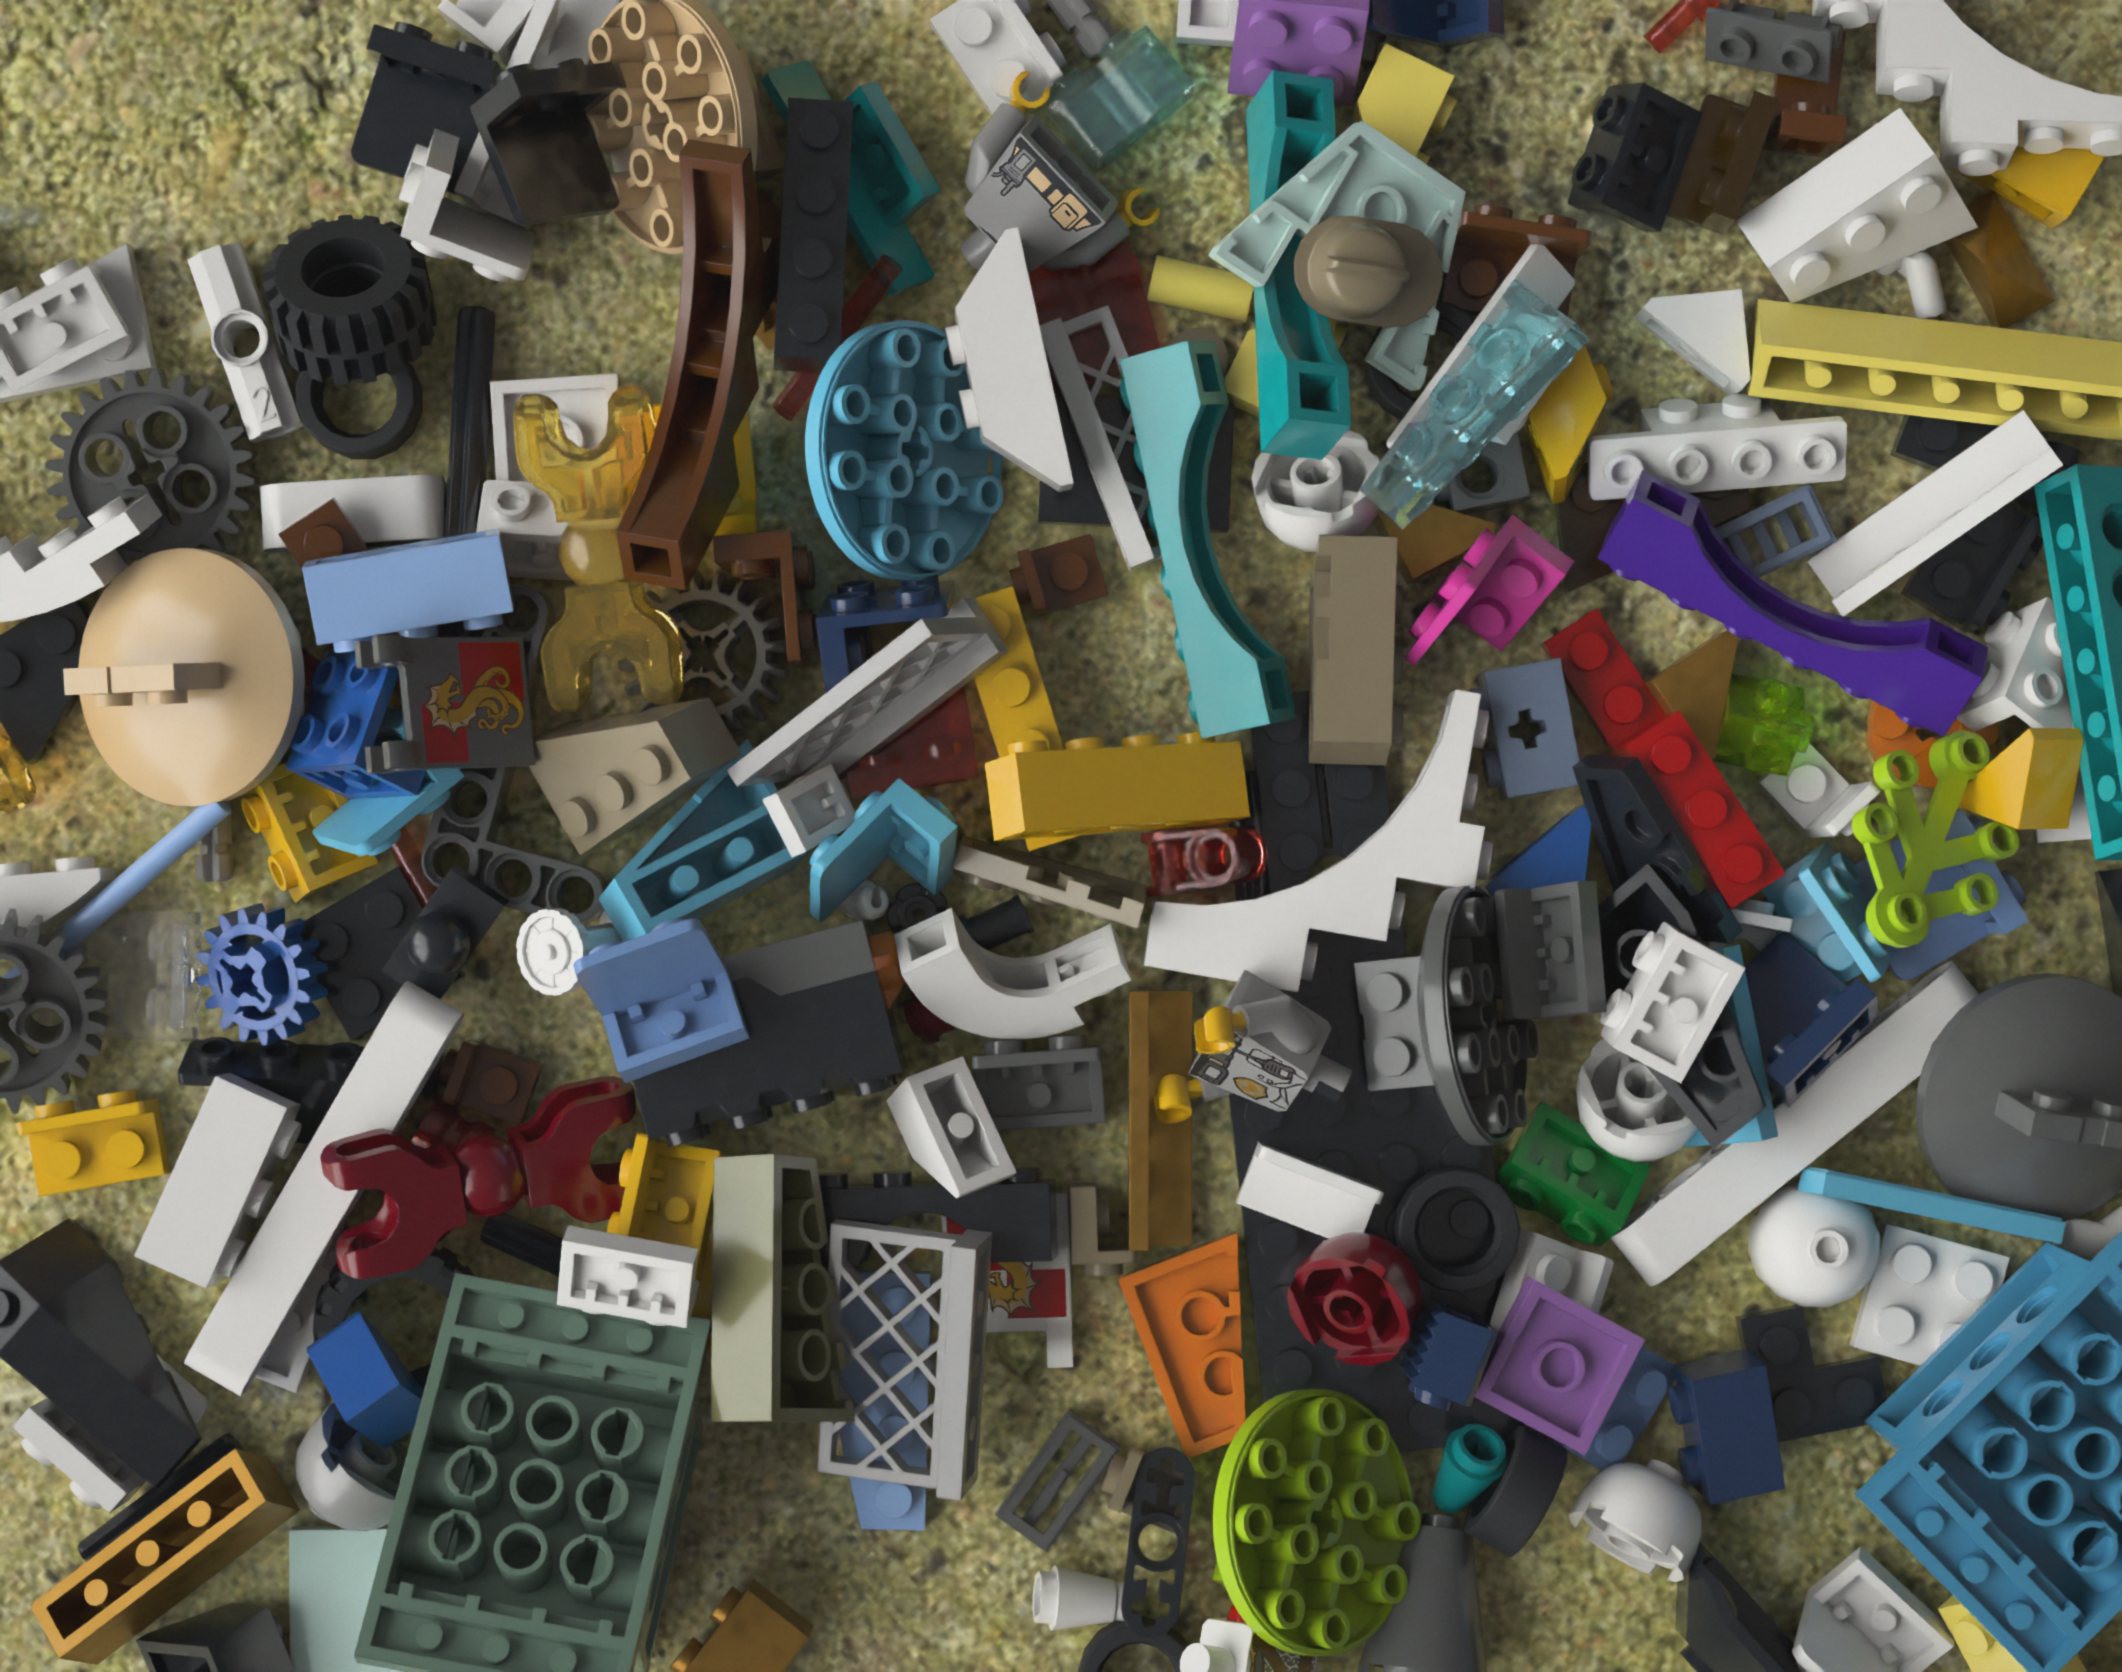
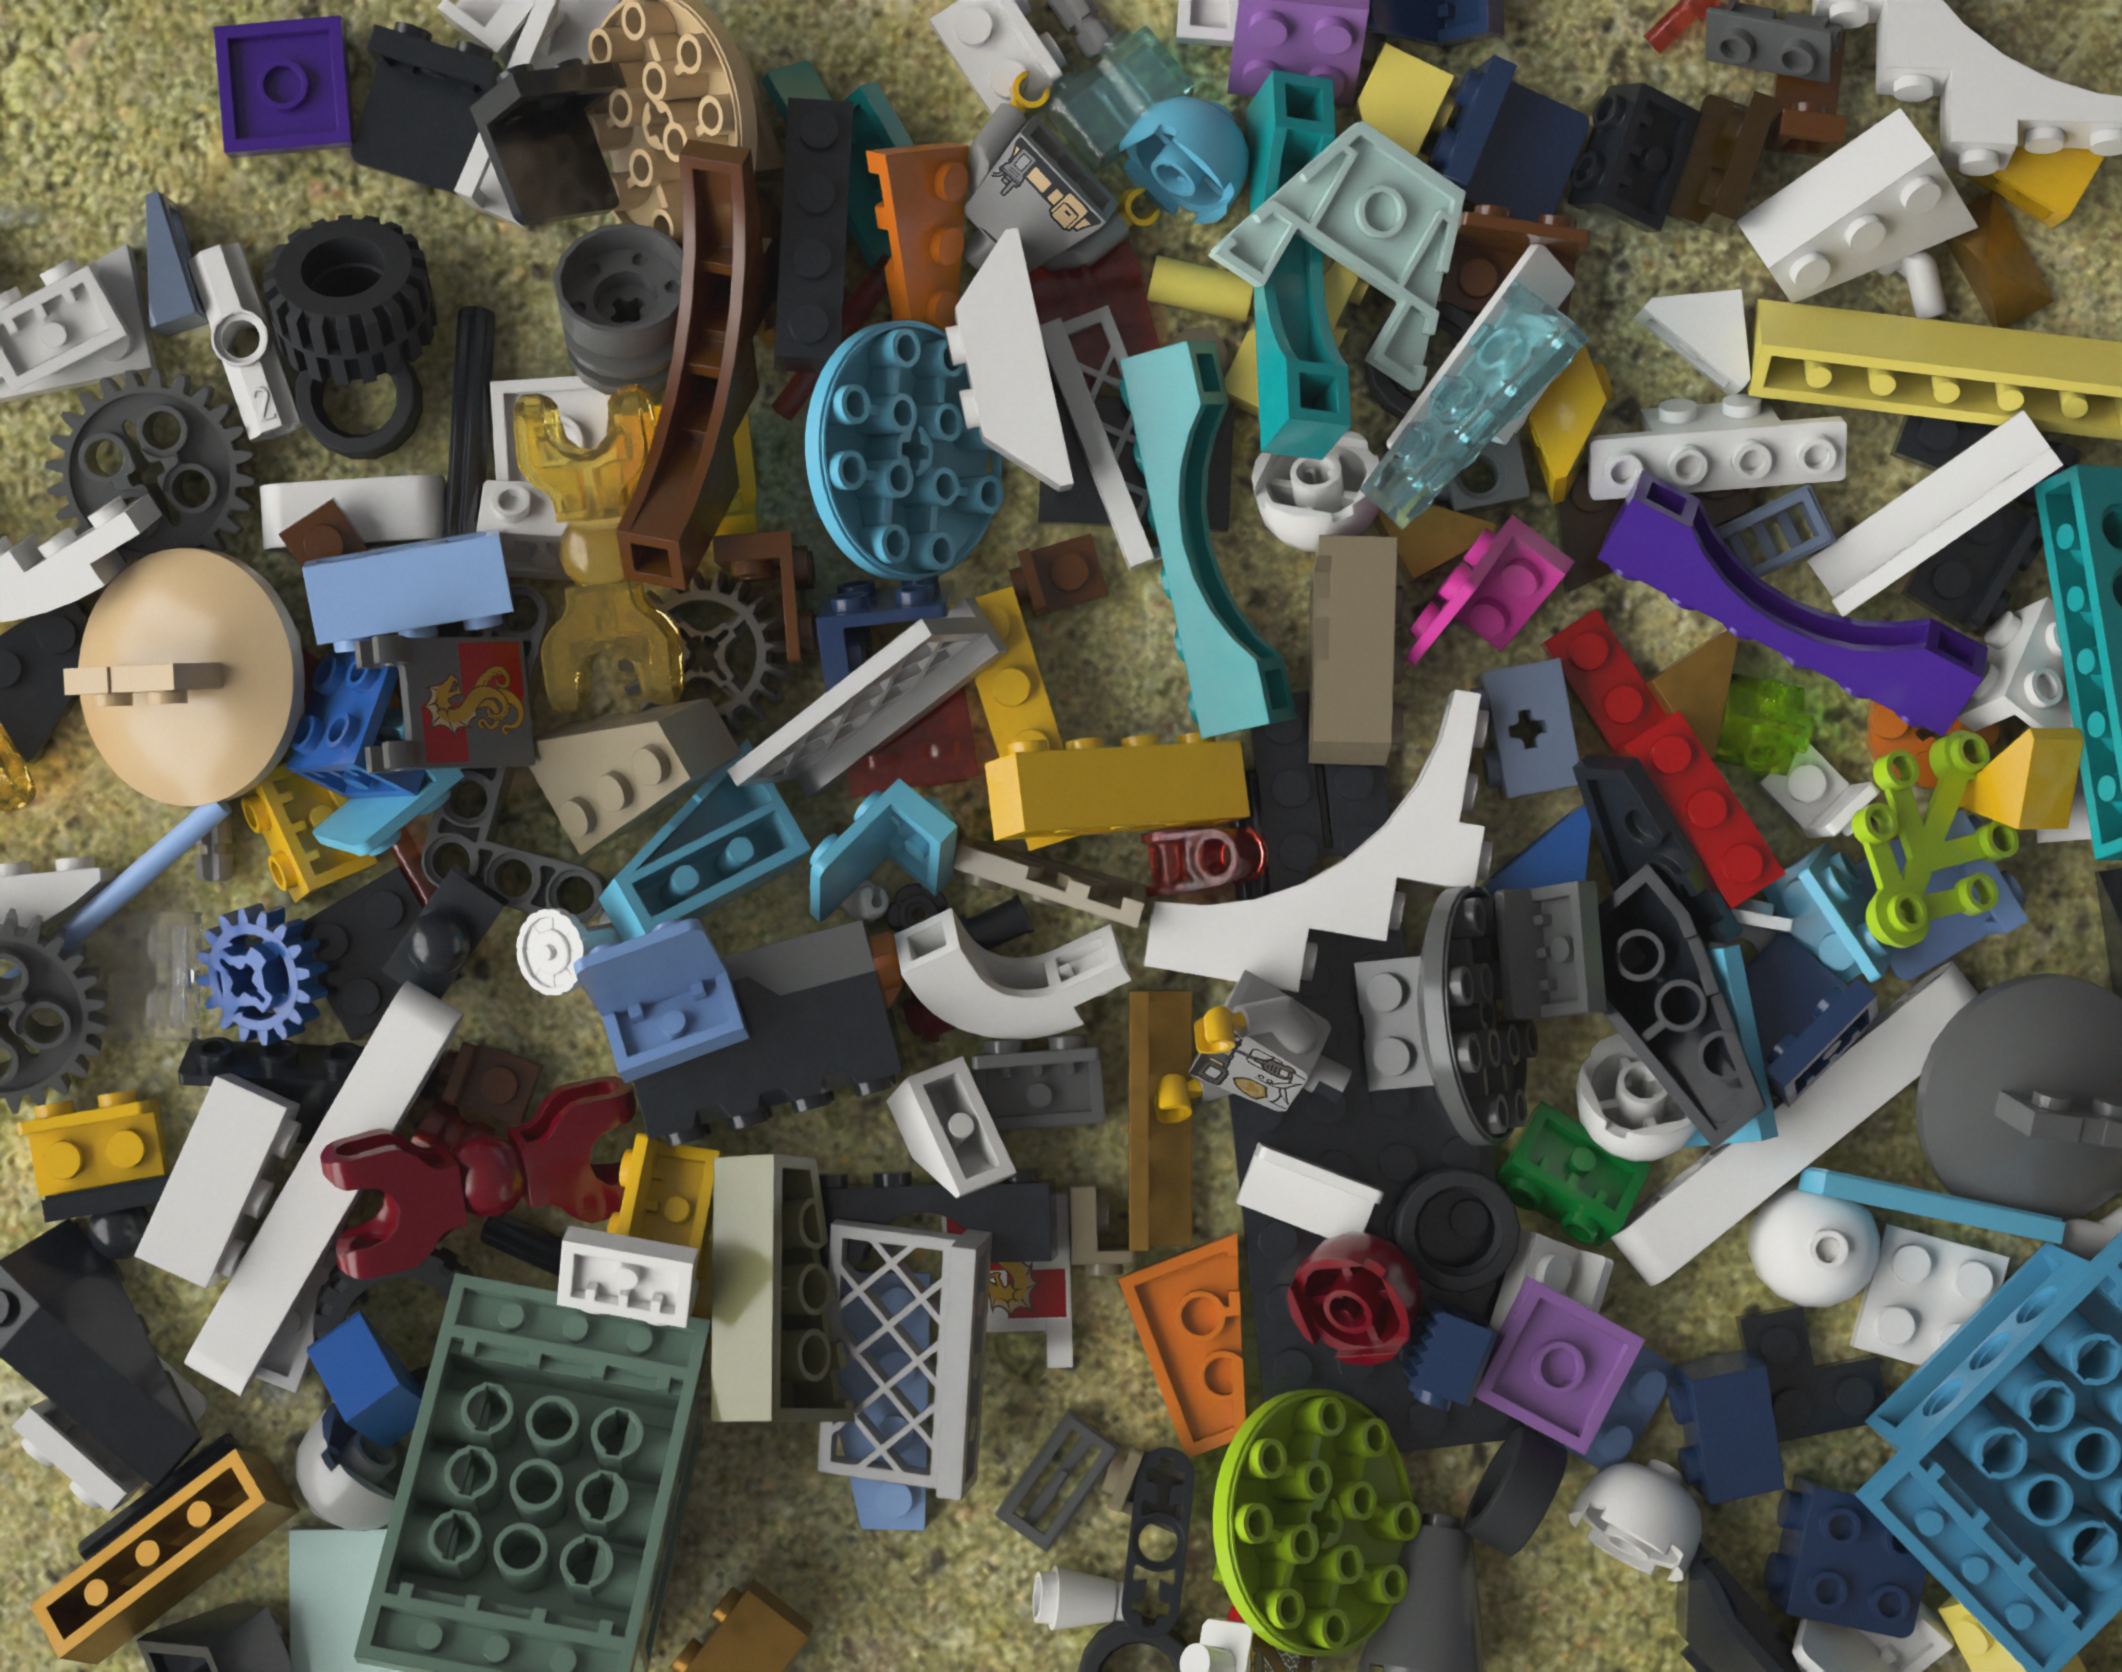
(115, 1211): none -> black tile
(171, 286): none -> sand blue slope
(284, 86): none -> dark purple plate
(450, 228): white bracket -> none
(620, 305): none -> dark grey wheel
(810, 809): white bracket -> none
(924, 222): none -> orange wing
(1188, 157): none -> medium azure cylinder
(1368, 271): dark tan piece -> none
(1468, 1466): teal cone -> none
(1509, 143): none -> dark blue bracket
(1670, 1001): white bracket -> none
(1841, 1563): none -> dark blue bracket

